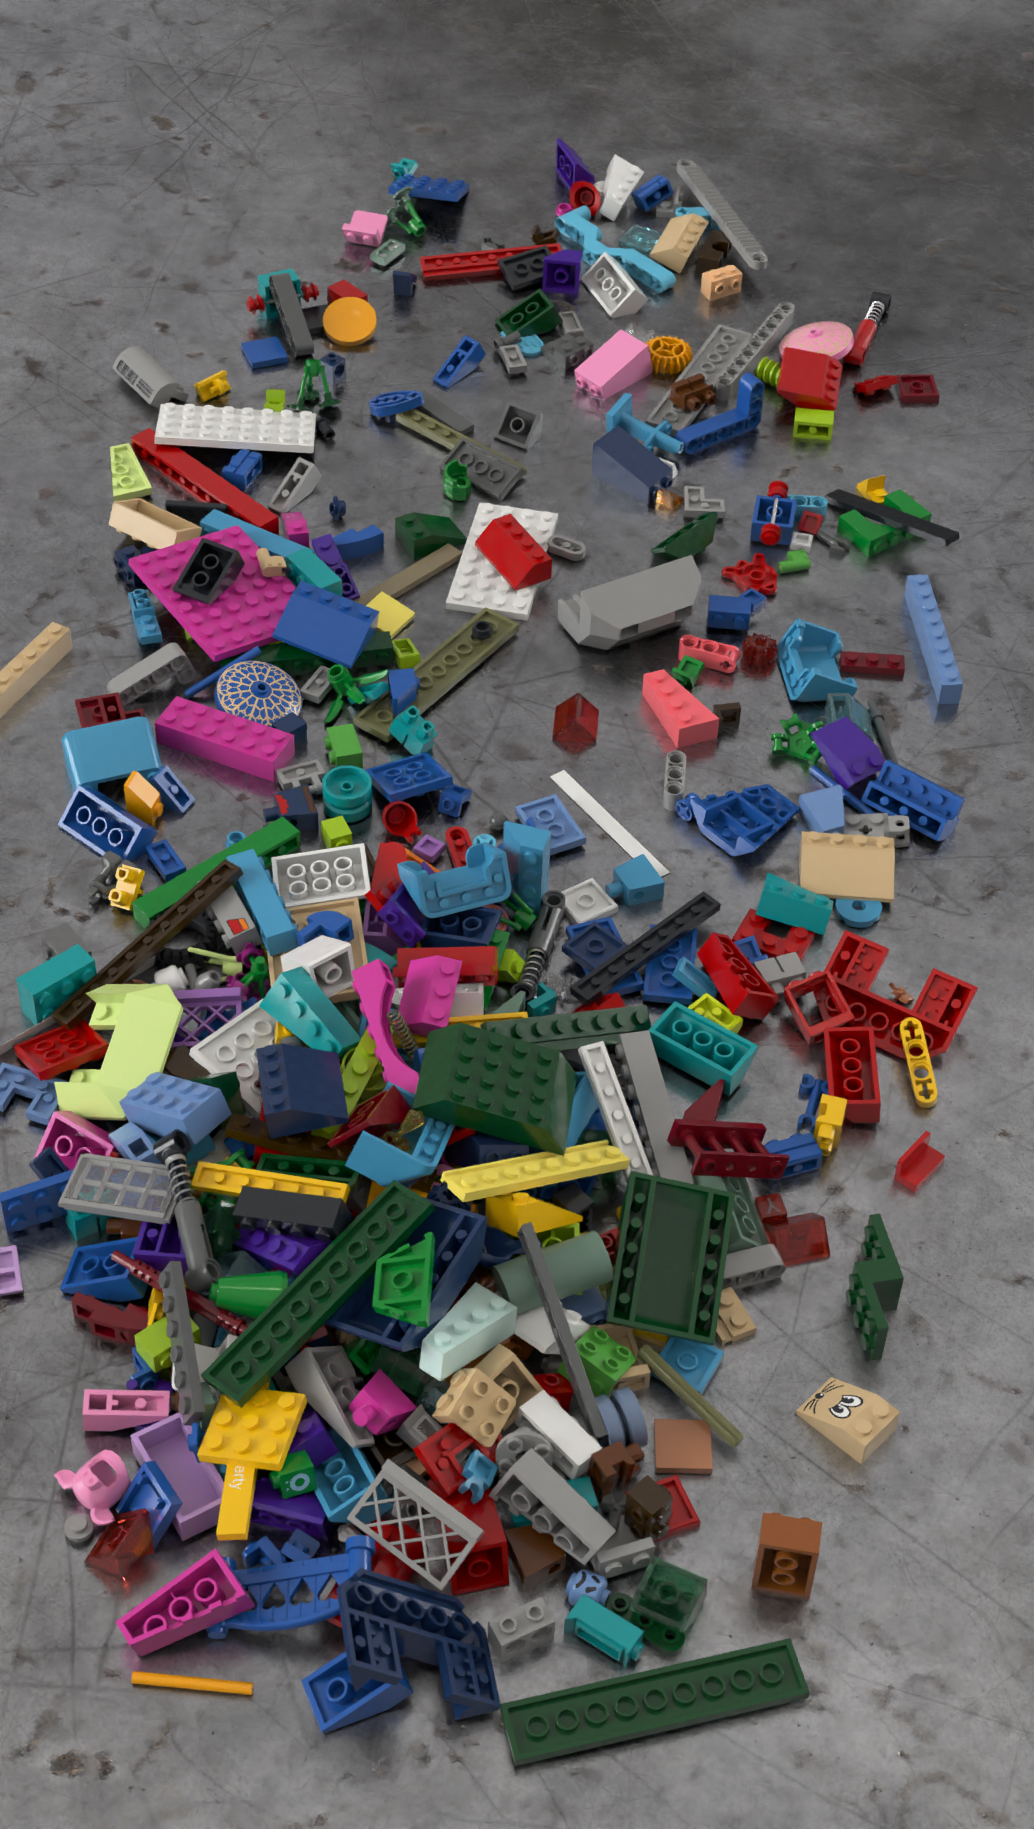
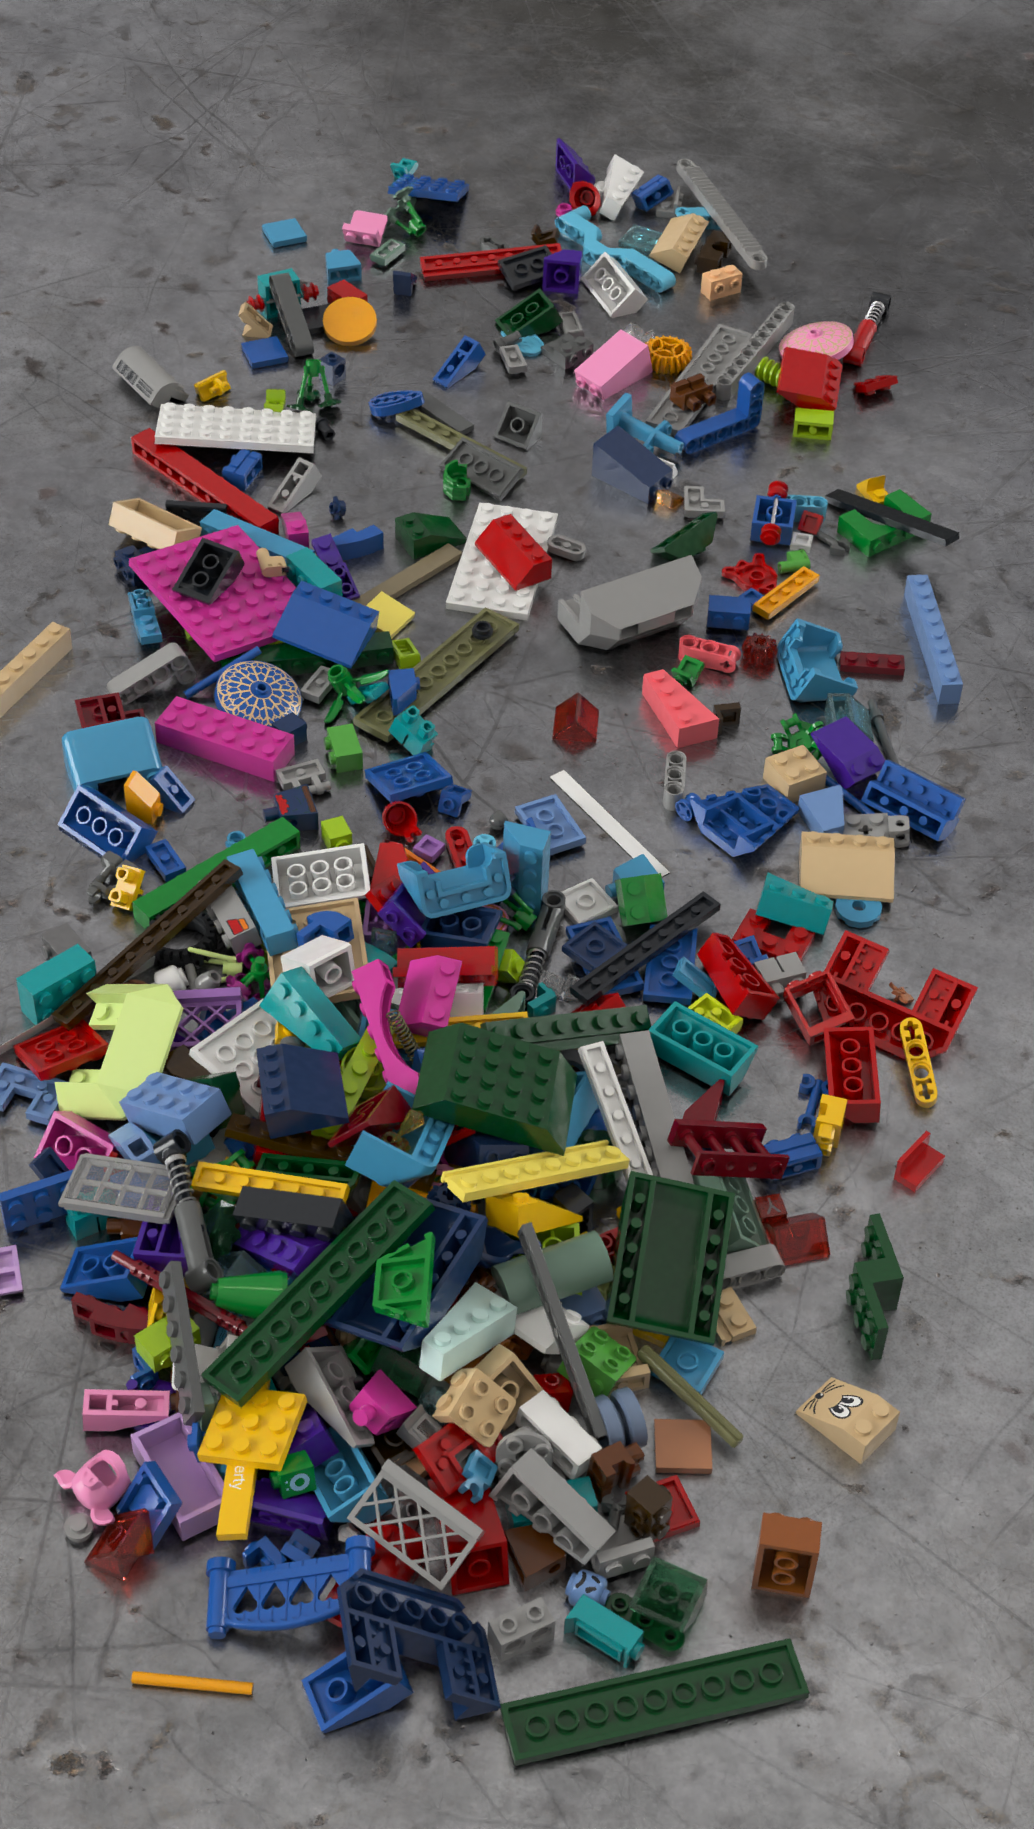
(127, 474): yellowish green wing -> none
(186, 1605): dark pink wedge -> none
(256, 324): none -> tan slope
(284, 233): none -> dark azure tile
(342, 266): none -> dark azure torso
(347, 793): teal wheel -> none
(384, 940): none -> clear light blue slope
(641, 899): none -> green slope
(785, 593): none -> light orange plate
(794, 773): none -> tan brick
(917, 388): dark red tile -> none

